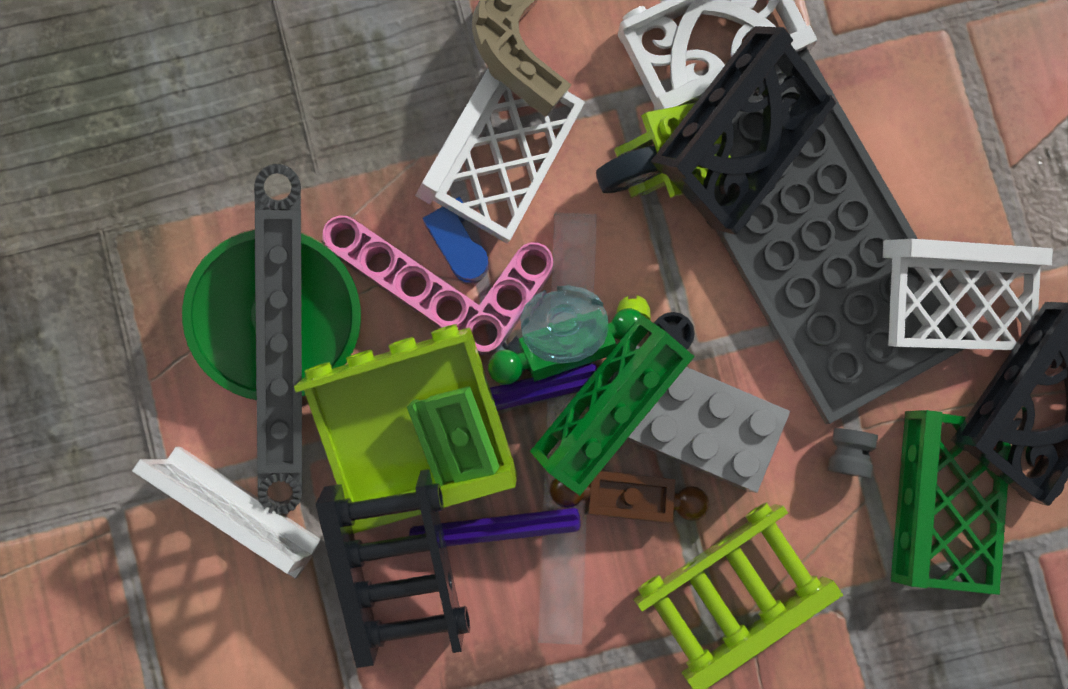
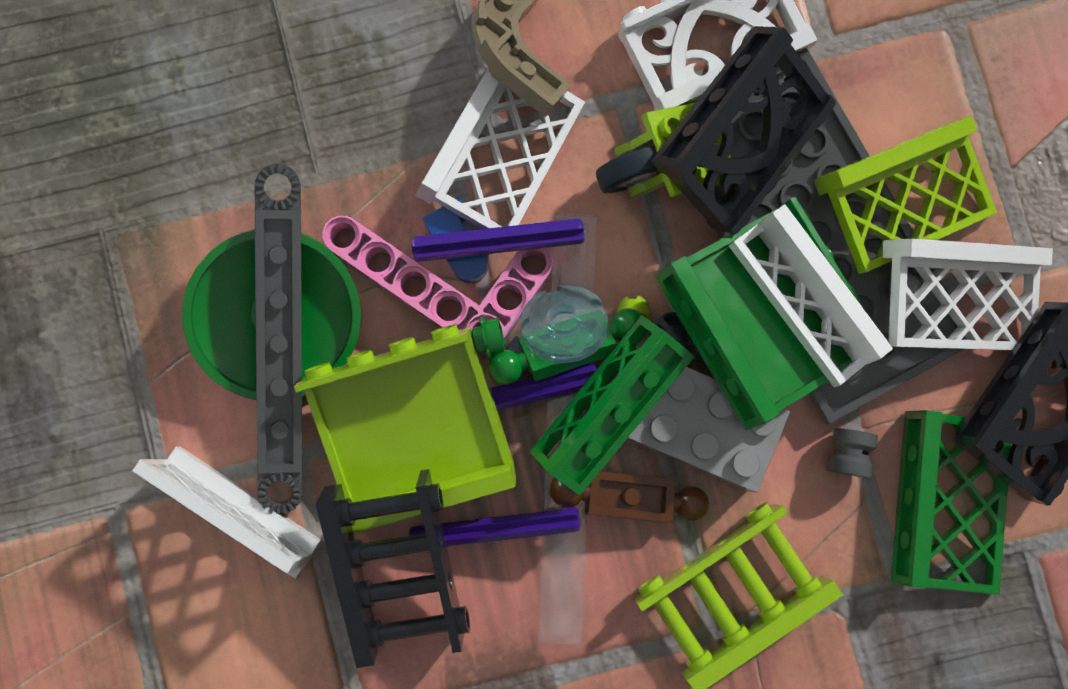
(453, 436): bright green plate -> none
(489, 337): none -> green plate
(498, 240): none -> dark purple axle
(739, 329): none -> green panel
(824, 294): none -> white fence
(907, 157): none -> lime fence

